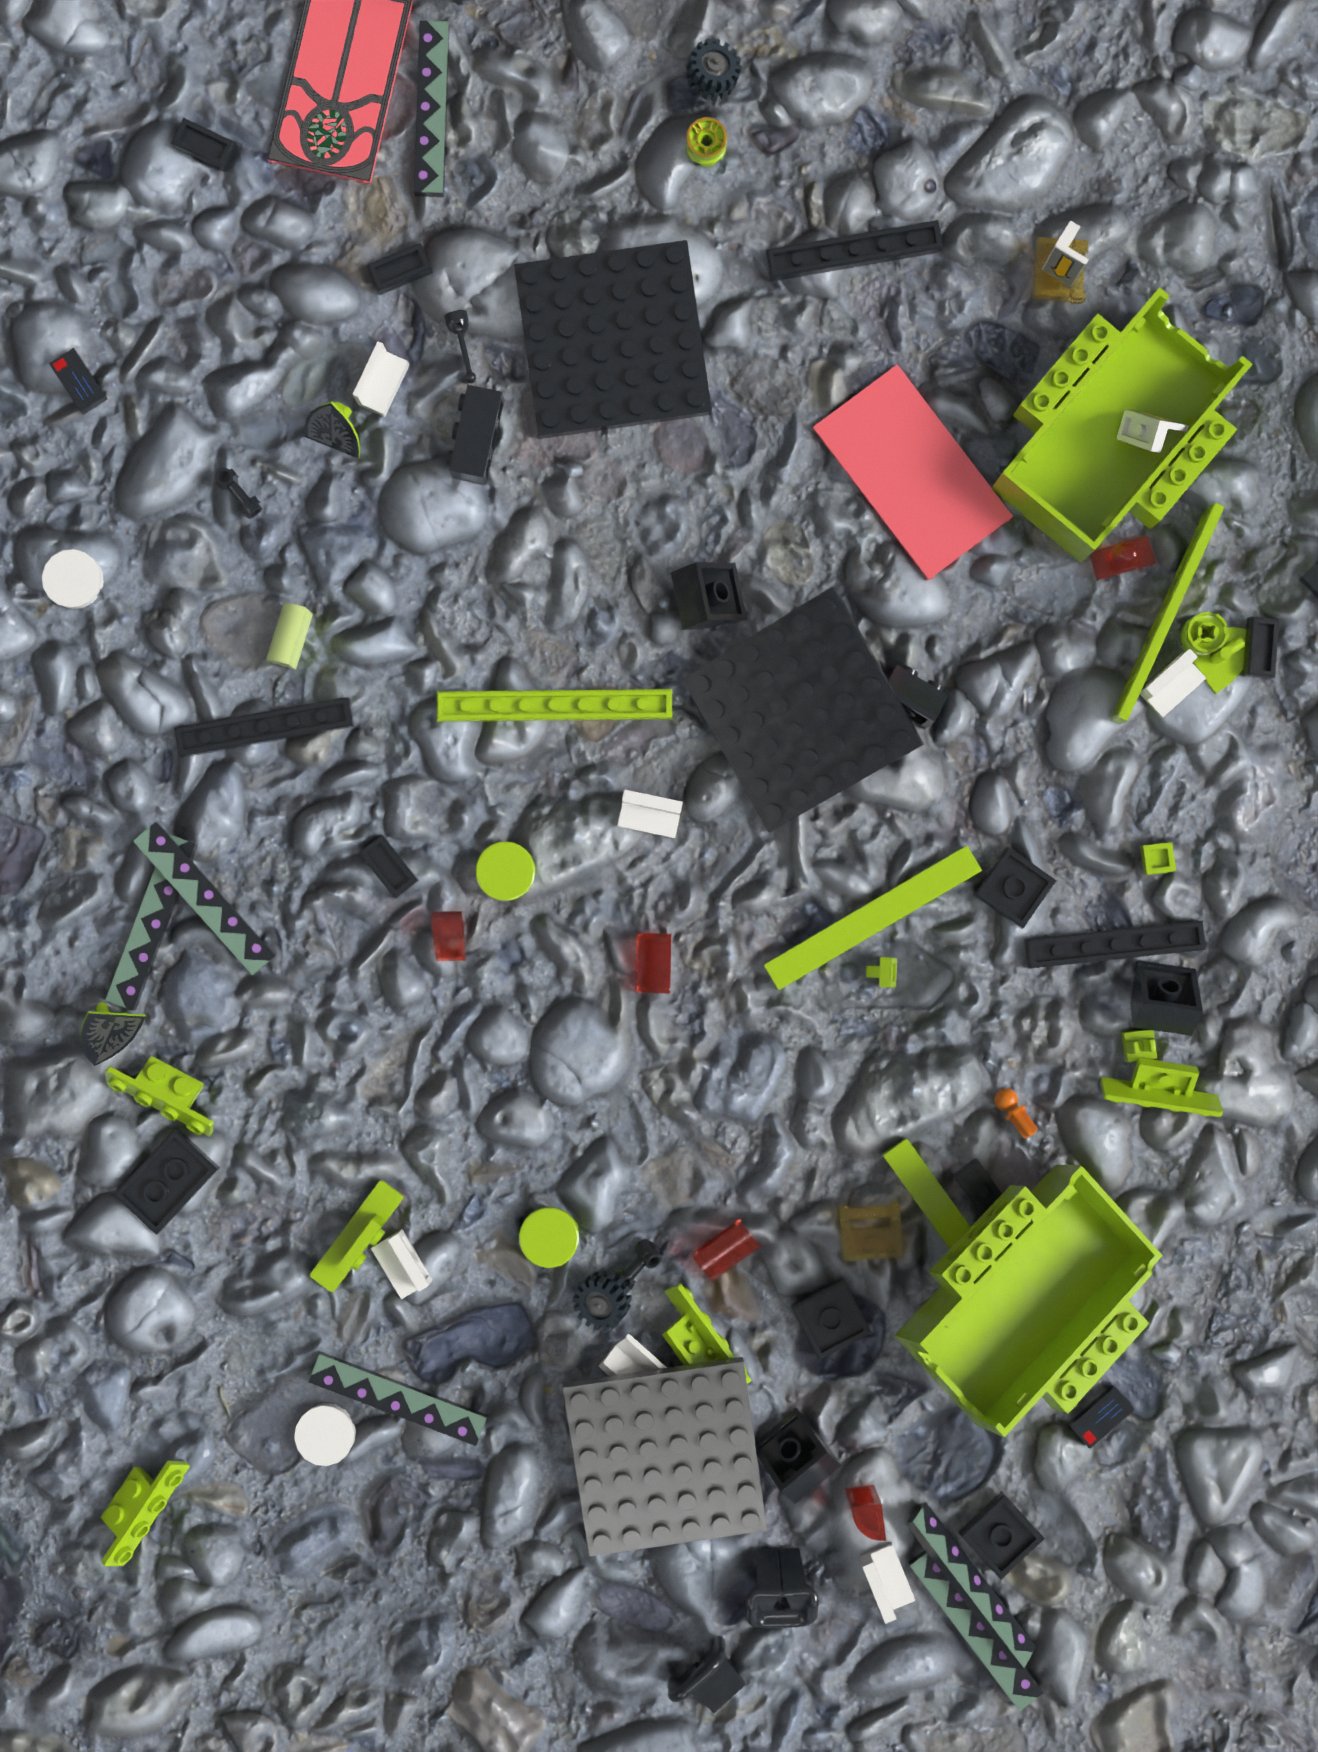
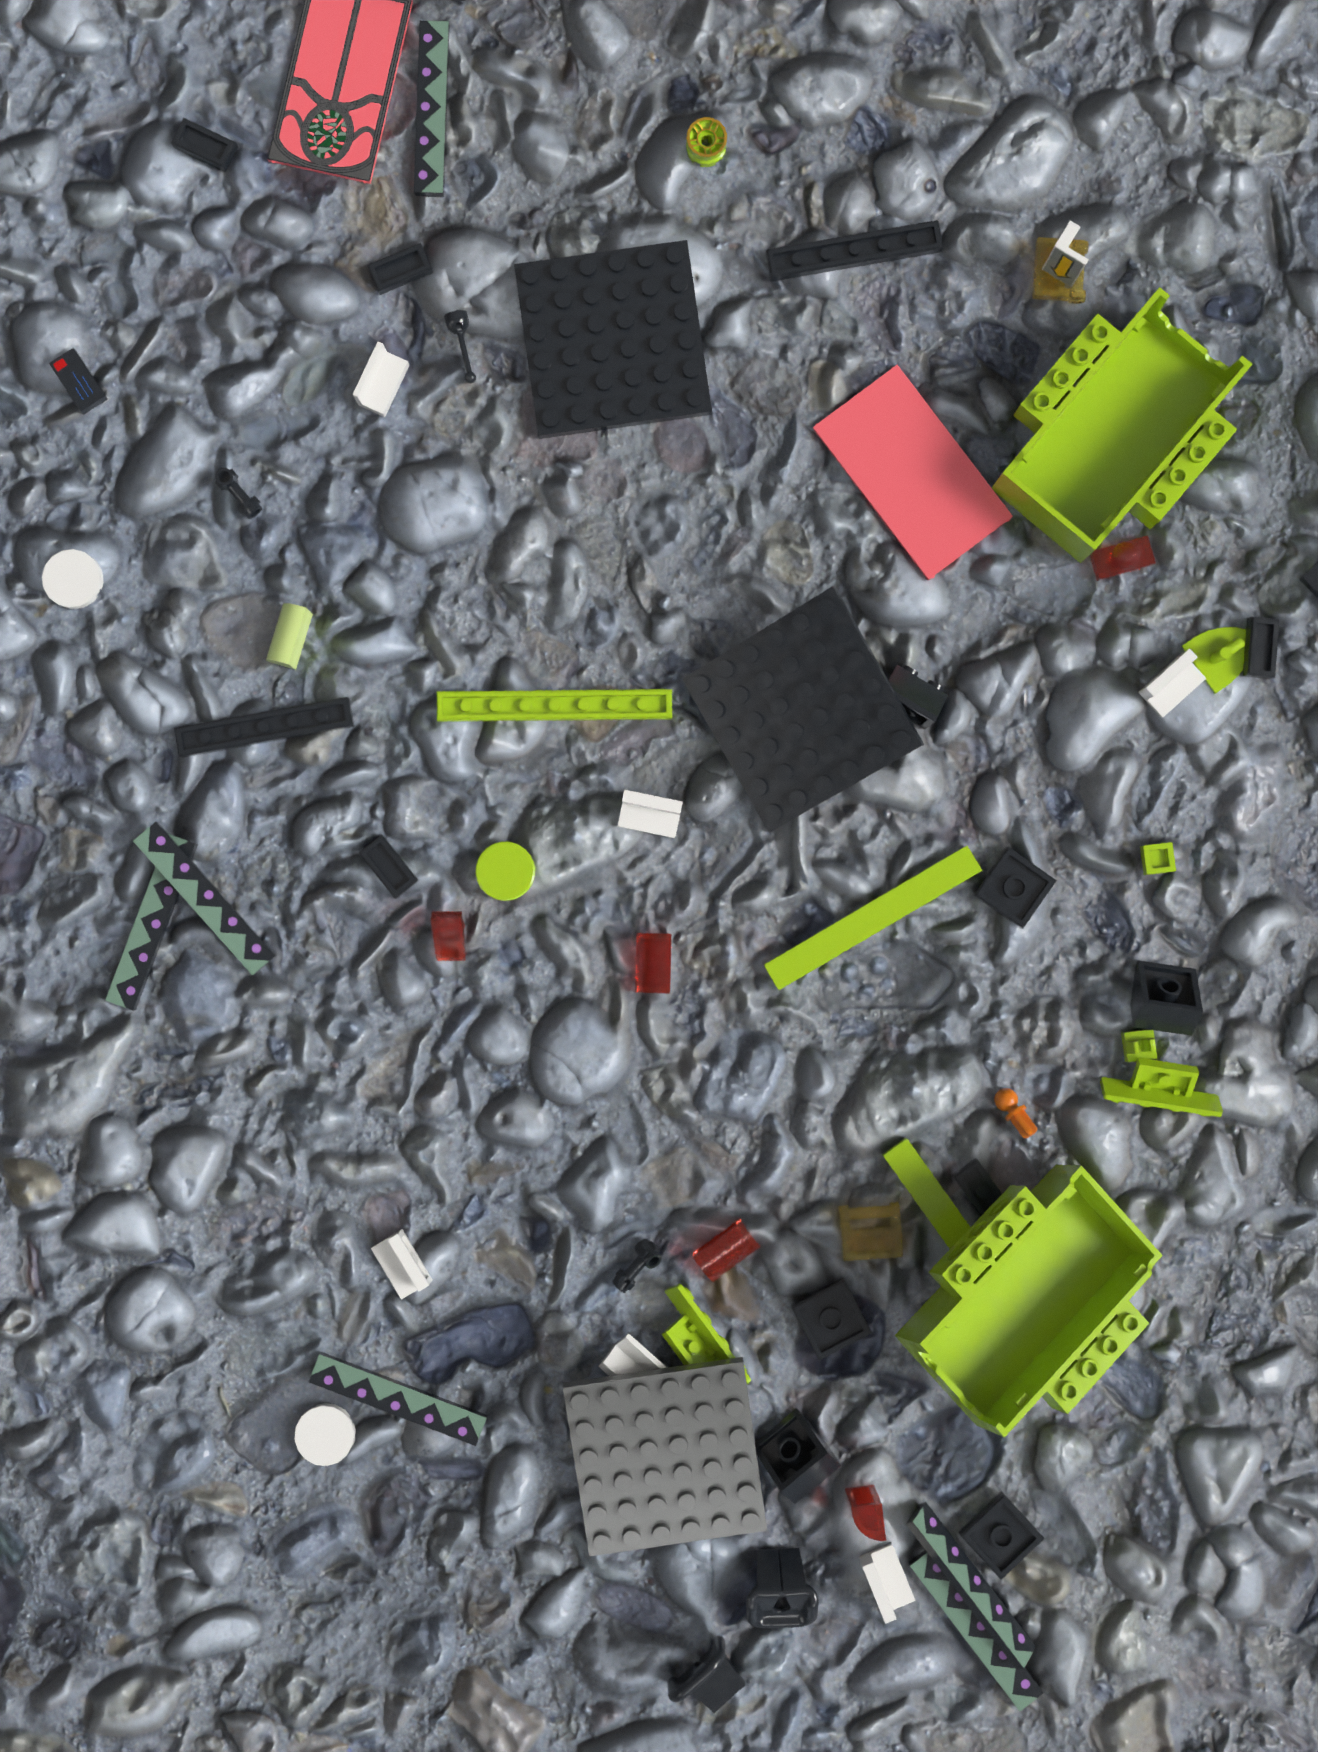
(107, 1033): shield -> none
(137, 1507): lime bracket -> none
(165, 1090): lime bracket -> none
(166, 1181): black tile -> none
(330, 426): shield -> none
(362, 1230): lime bracket -> none
(475, 434): black brick -> none
(549, 1237): lime tile -> none
(602, 1300): black wheel -> none
(708, 595): black slope -> none
(713, 69): black wheel -> none
(885, 972): lime tile -> none
(1101, 1416): black tile -> none
(1115, 944): black tile -> none
(1146, 429): white panel -> none
(1166, 613): lime tile -> none
(1192, 632): lime wheel -> none

